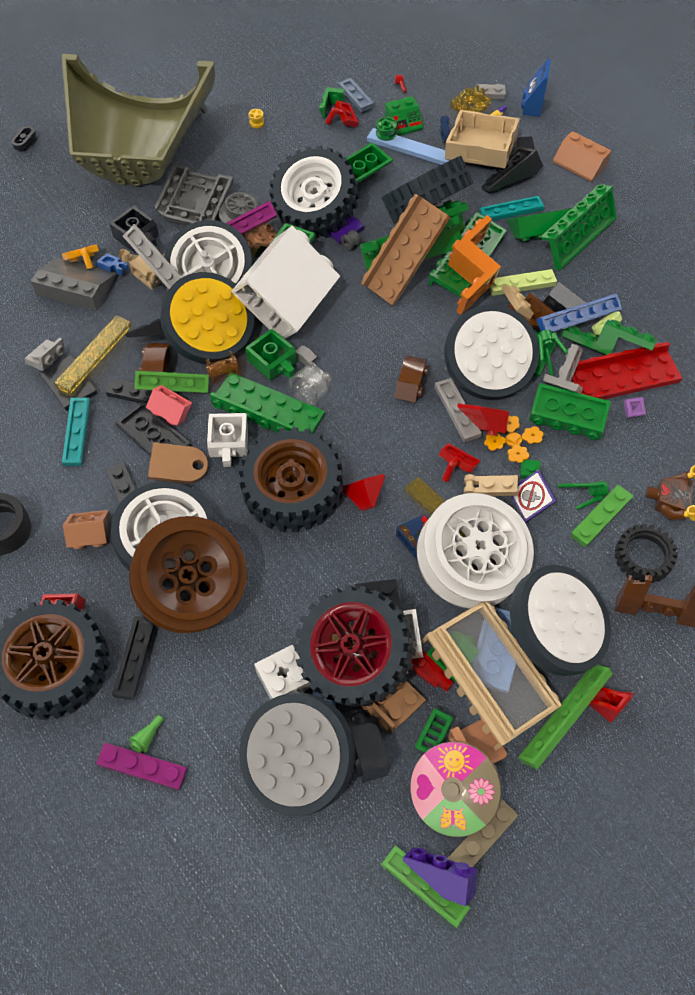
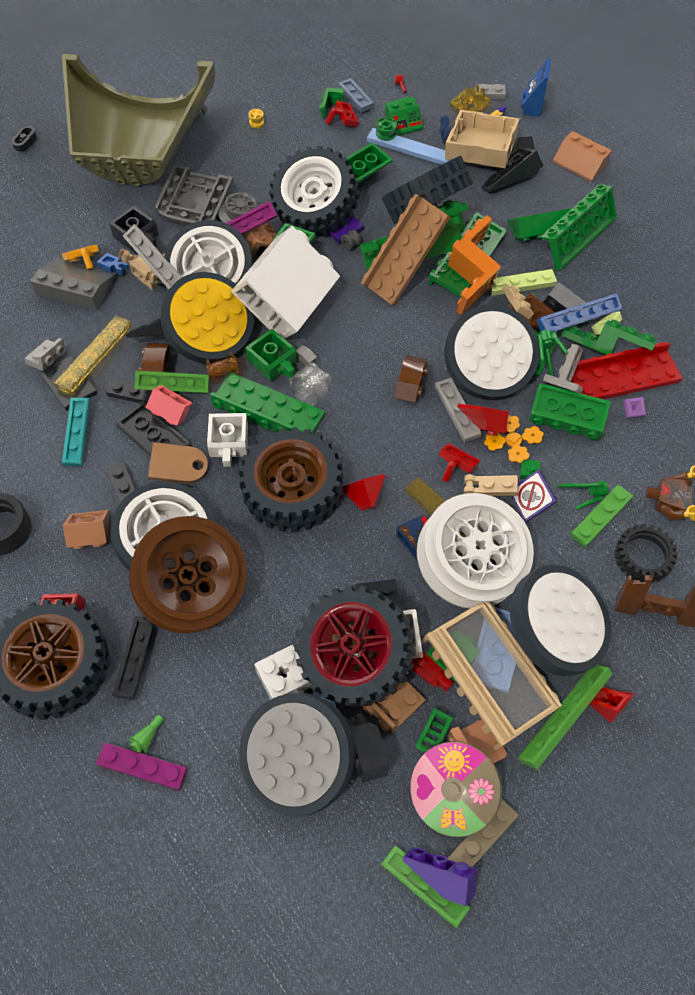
(513, 208): teal tile -> none

